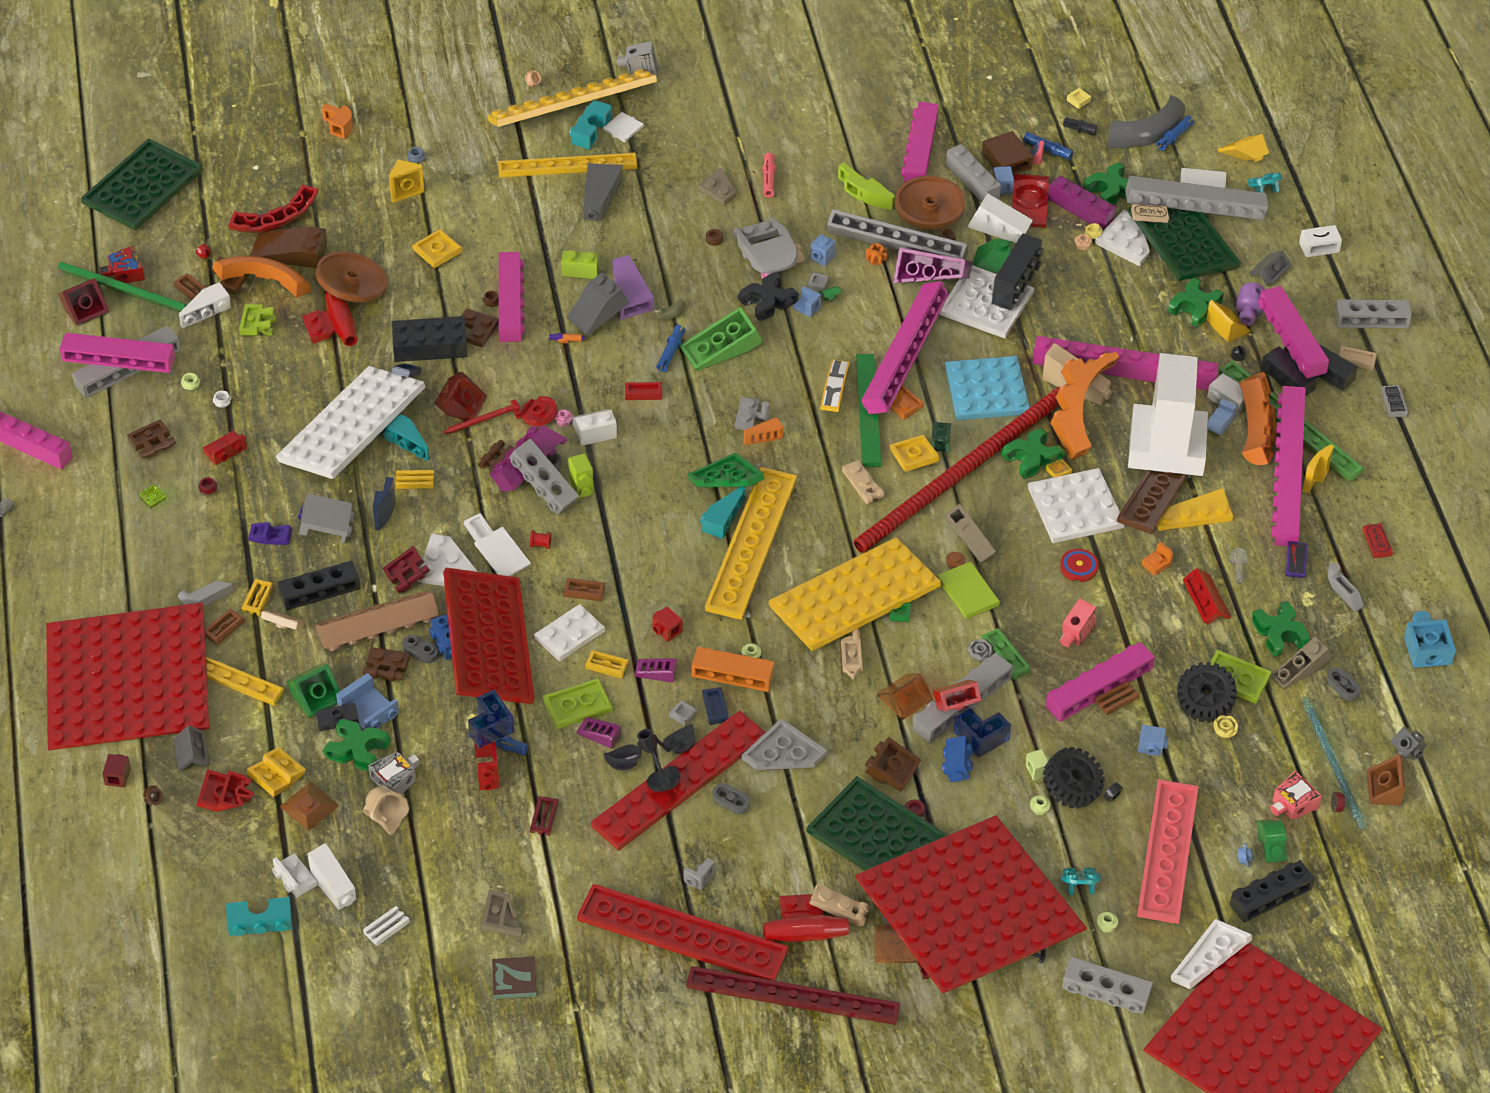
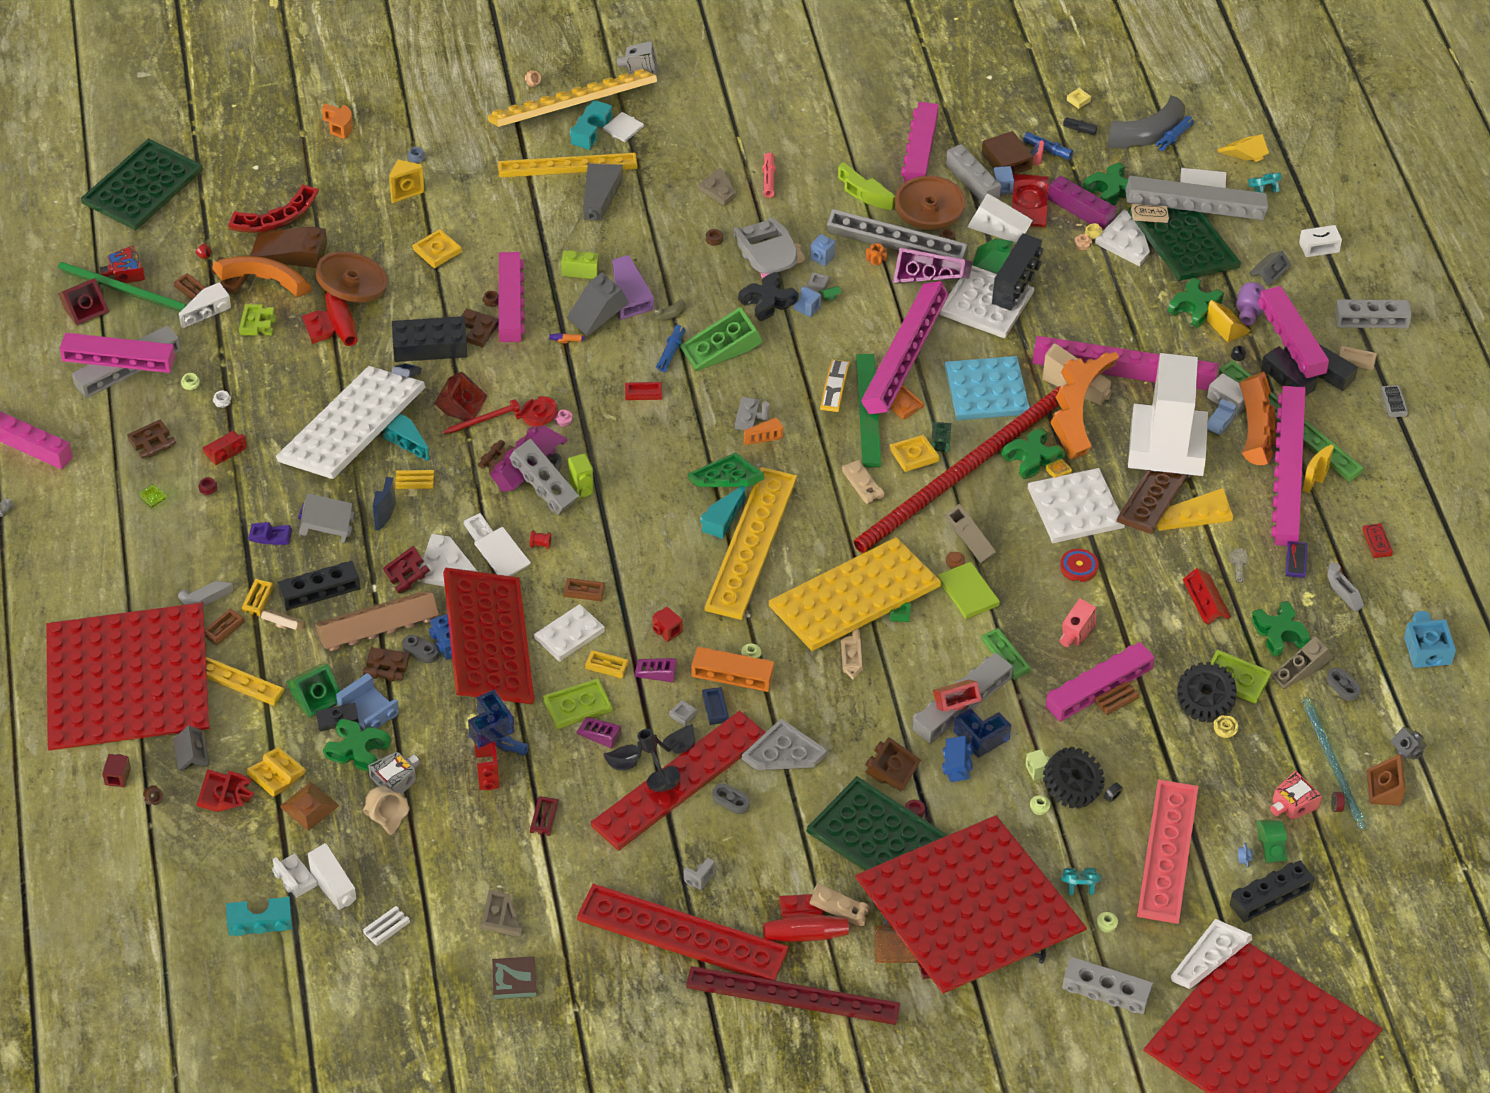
(595, 427): white slope -> none
(906, 694): clear orange slope -> none
(982, 645): light grey plate -> none
(1152, 740): medium blue brick -> none
(1159, 559): orange bracket -> none

